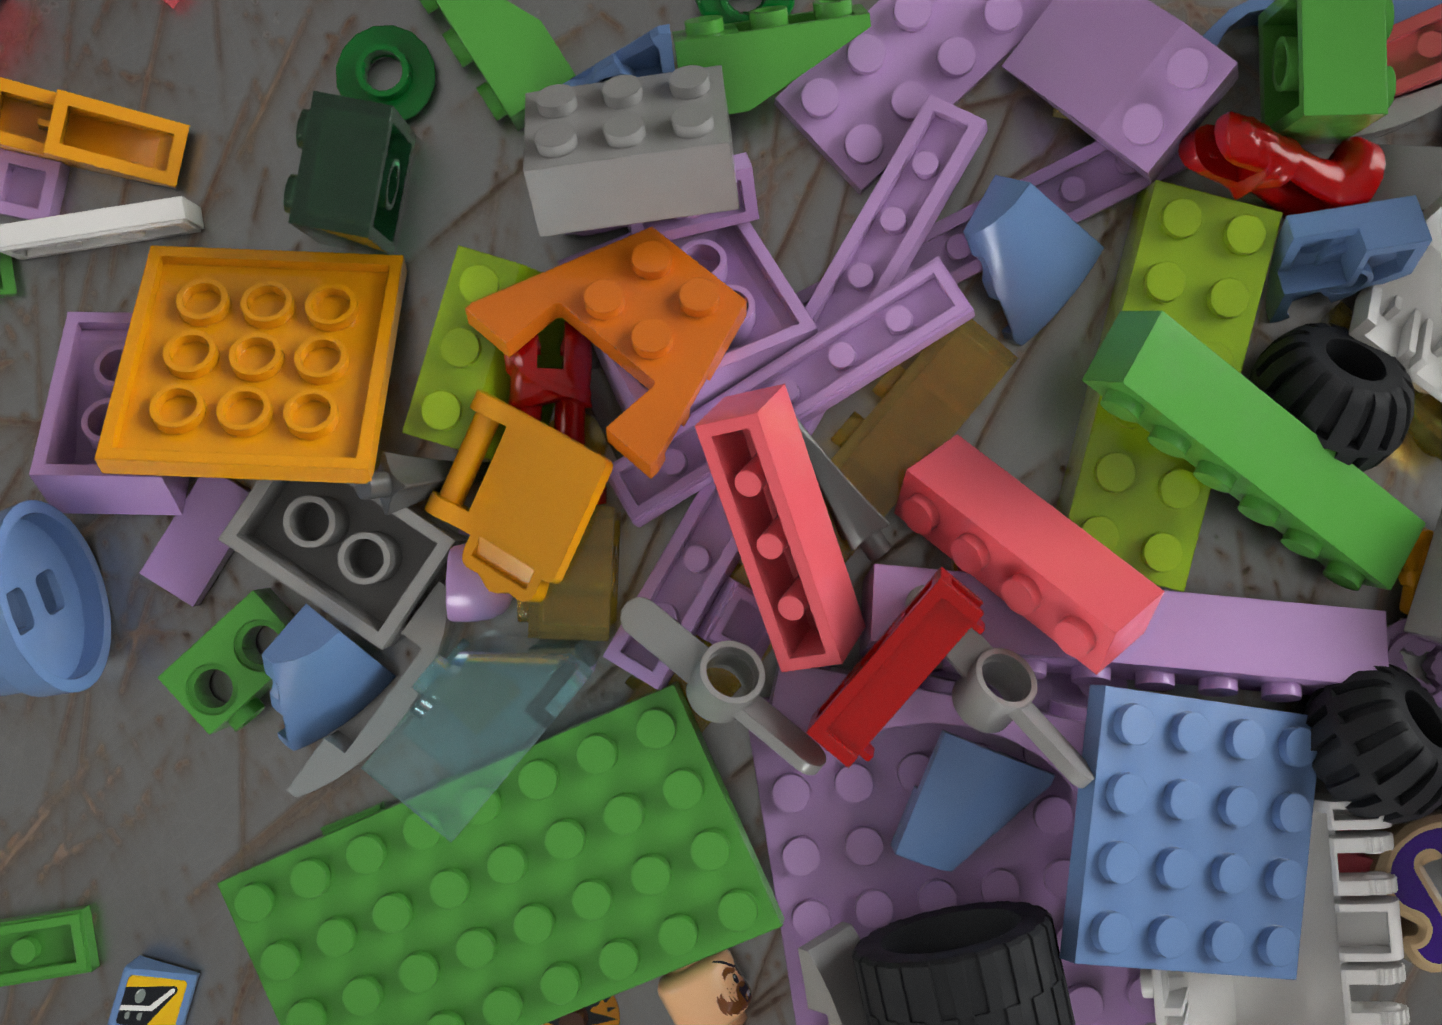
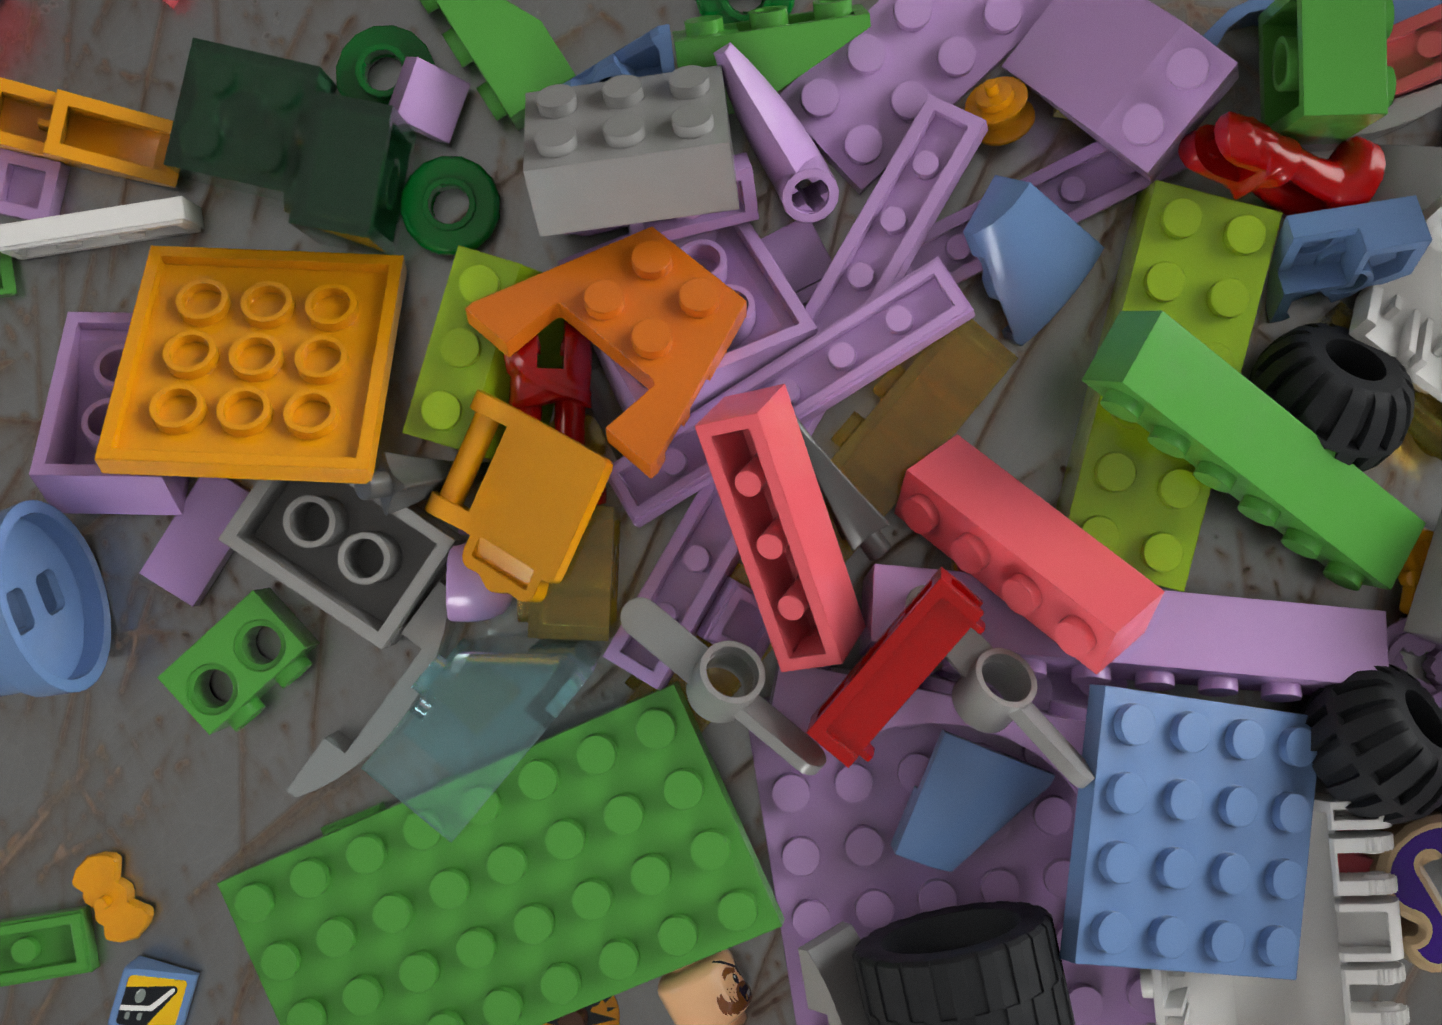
(112, 897): none -> light orange piece
(241, 118): none -> clear green brick
(319, 678): medium blue slope -> none
(429, 98): none -> lavender tile
(439, 176): none -> green piece
(778, 140): none -> lavender piece
(798, 254): none -> lavender tile
(1004, 107): none -> light orange wheel

